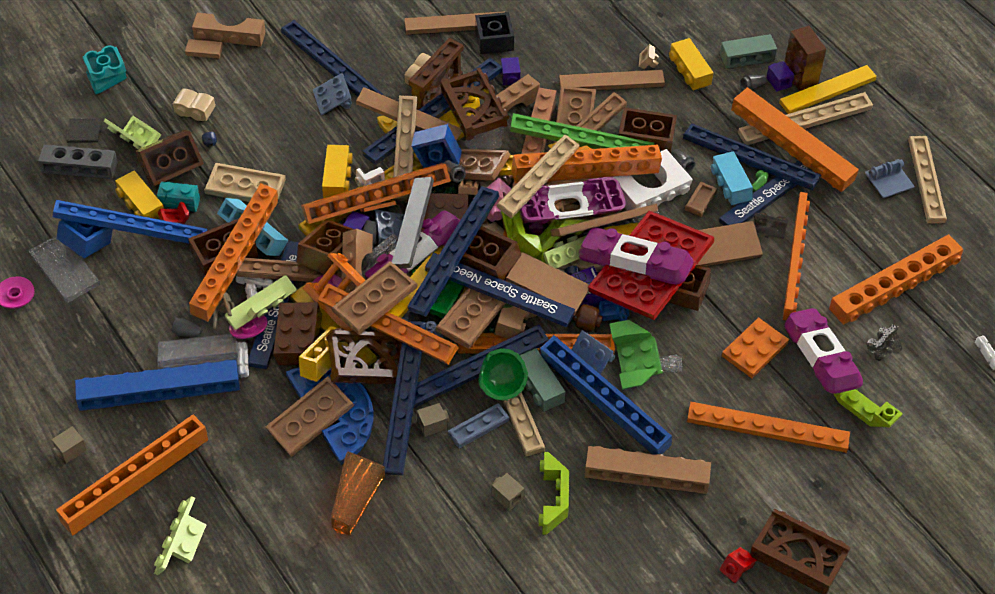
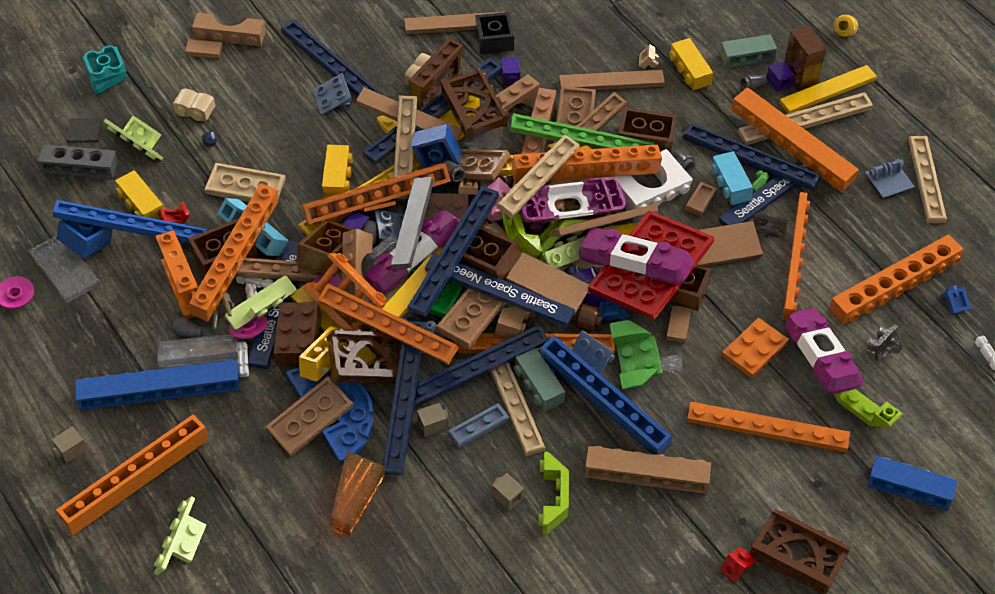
(169, 157): reddish brown brick -> none
(173, 193): teal brick -> none
(177, 271): none -> orange fence
(369, 178): white bracket -> none
(374, 297): medium nougat tile -> none
(503, 374): green cylinder -> none
(678, 324): none -> medium nougat tile
(845, 25): none -> yellow head
(912, 483): none -> blue brick
(956, 299): none -> blue bracket

